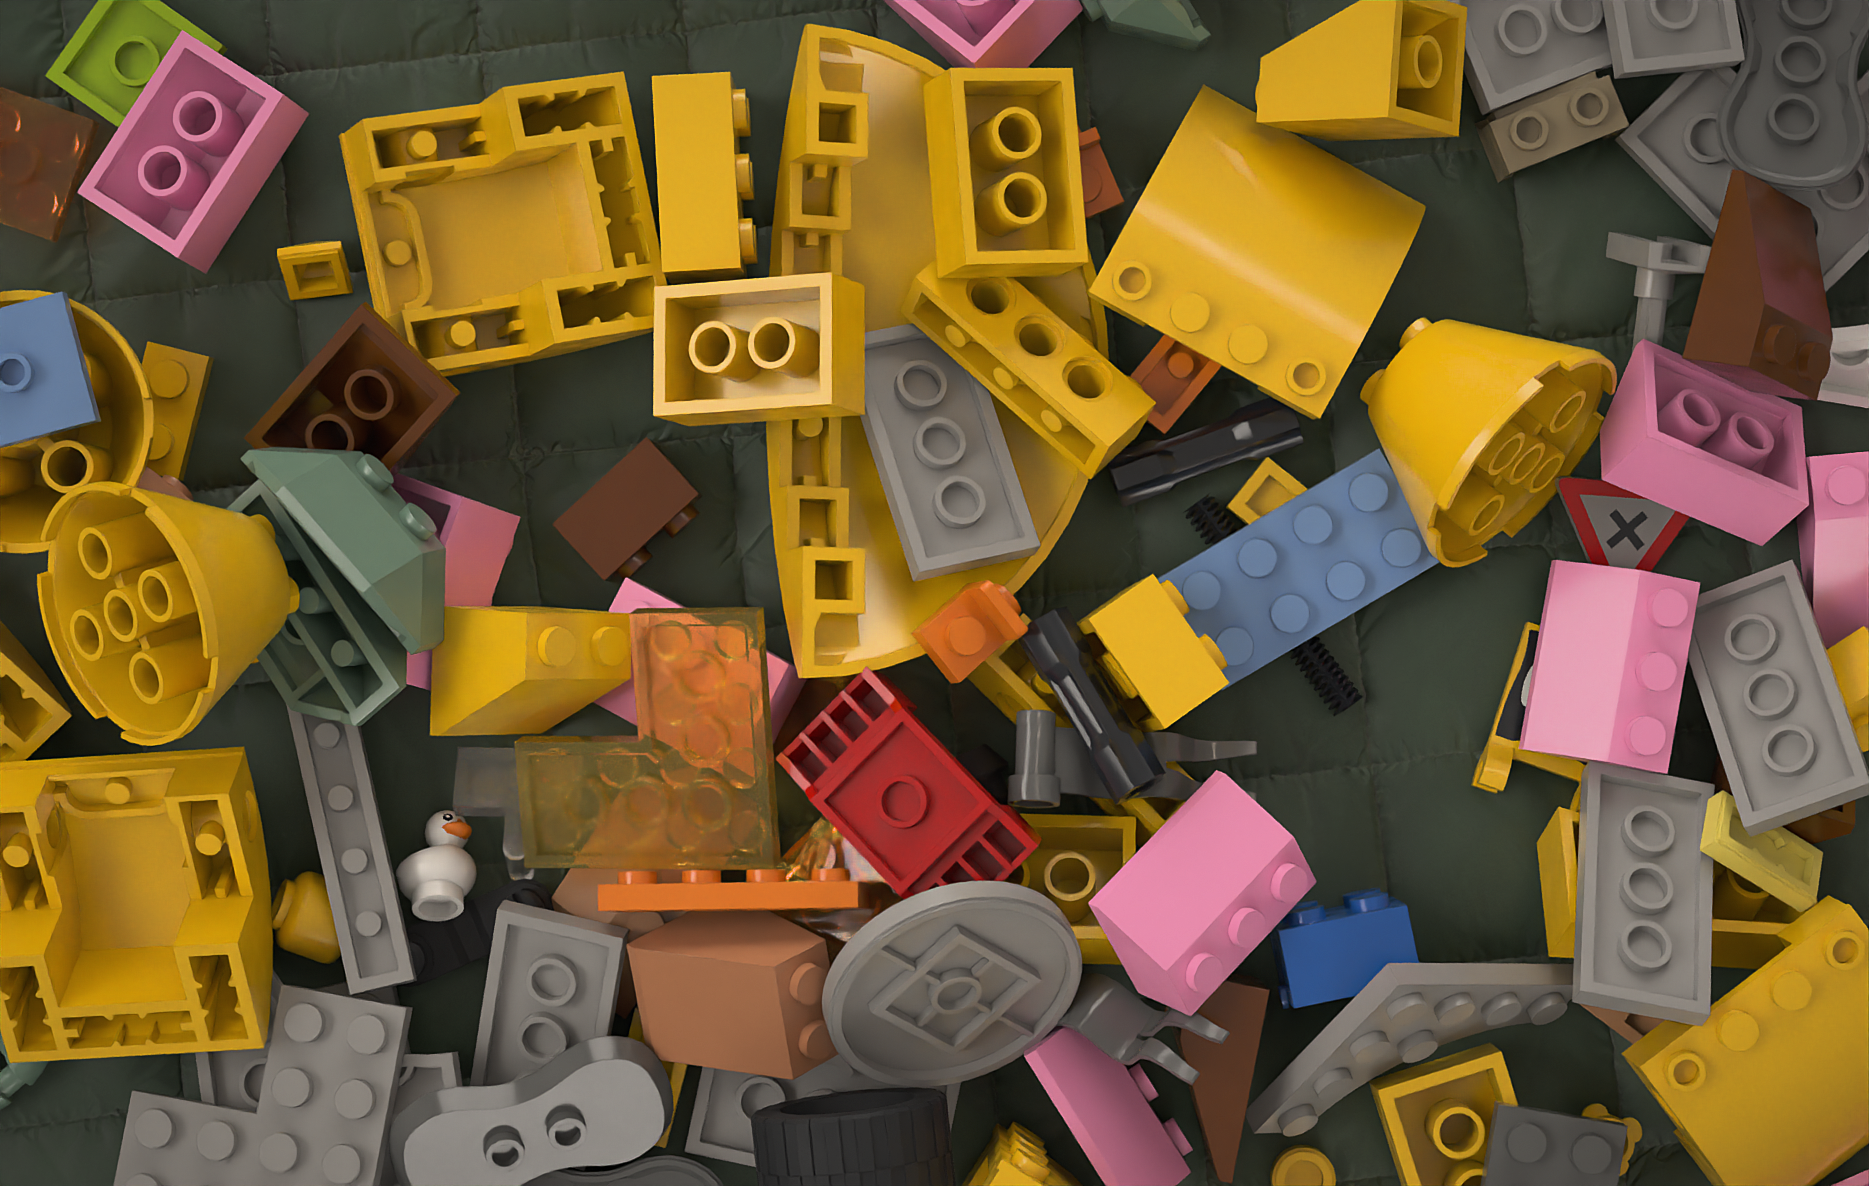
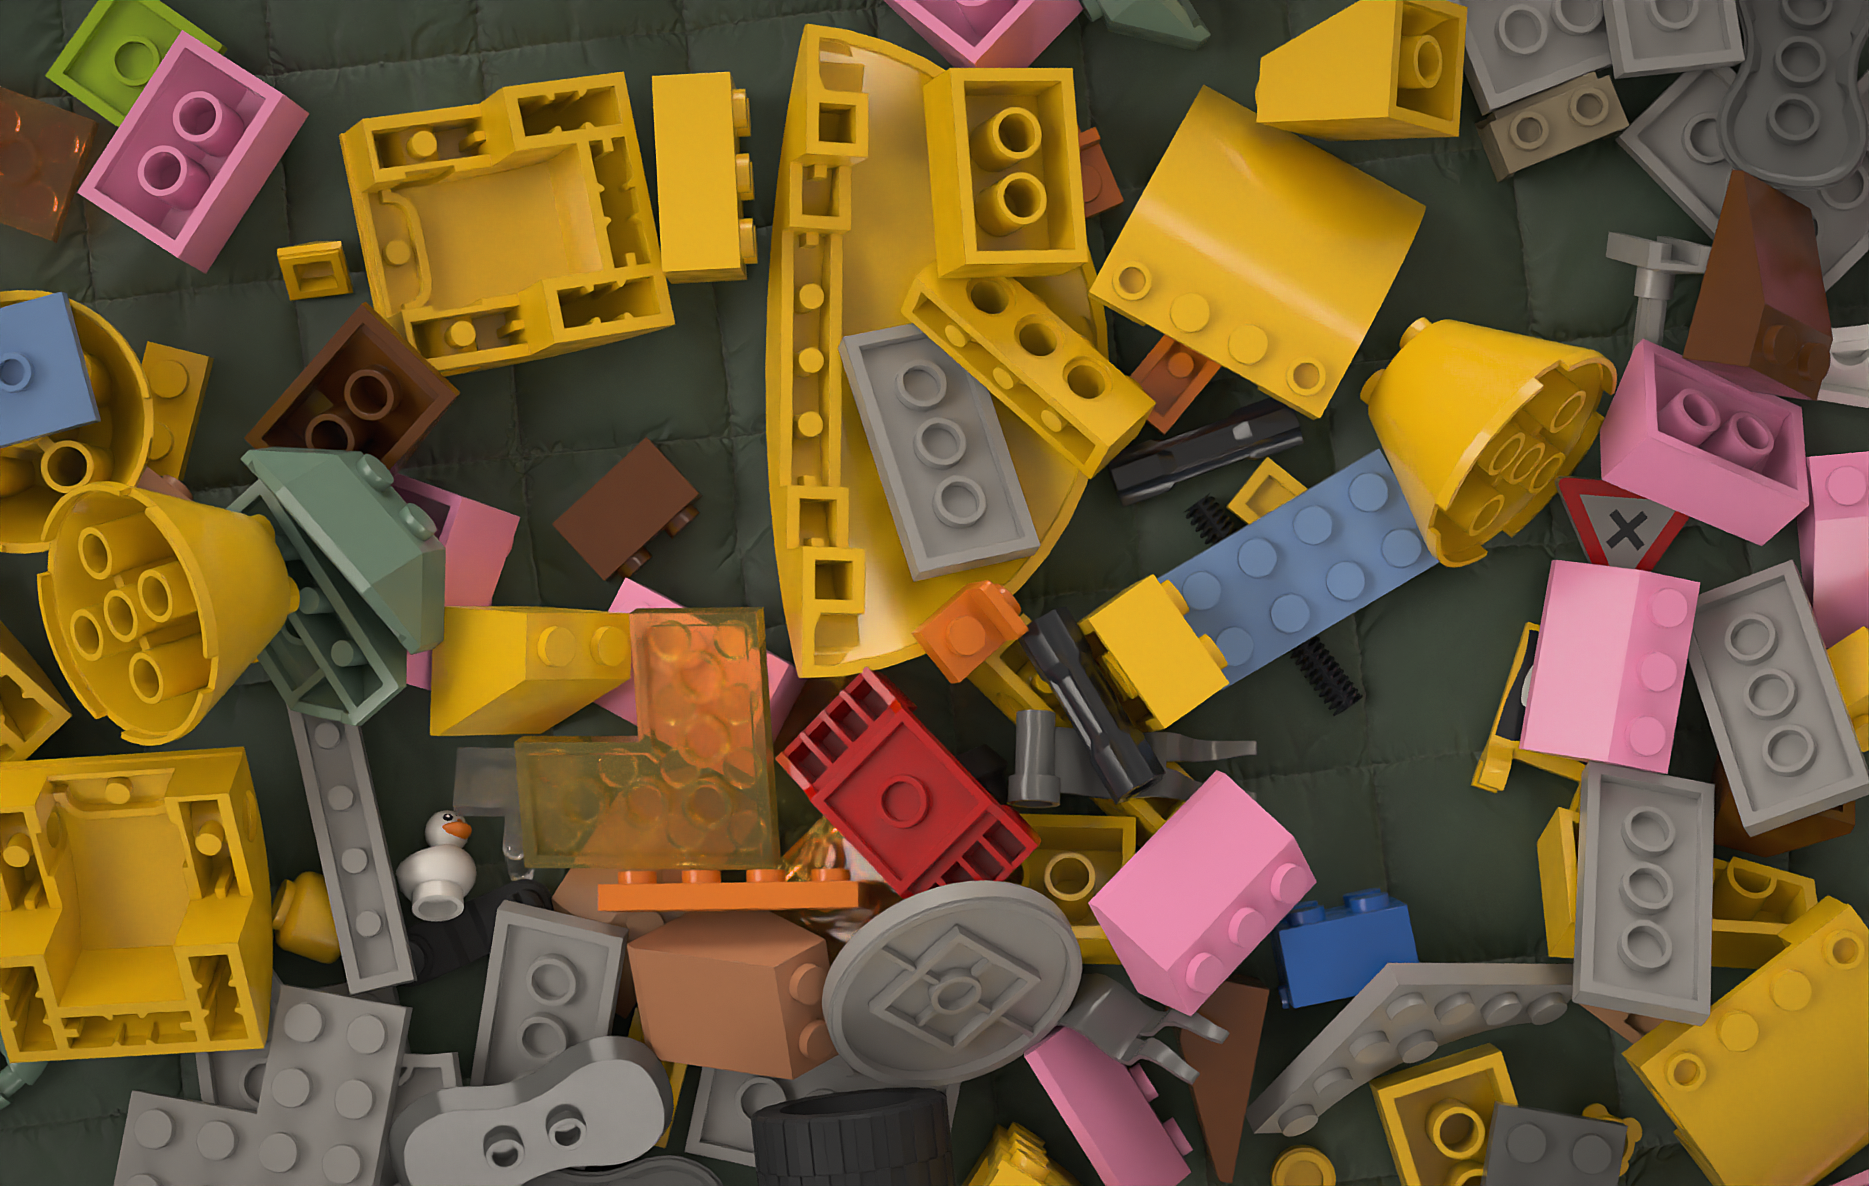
(759, 350): yellow brick -> none
(1770, 860): light yellow plate -> none

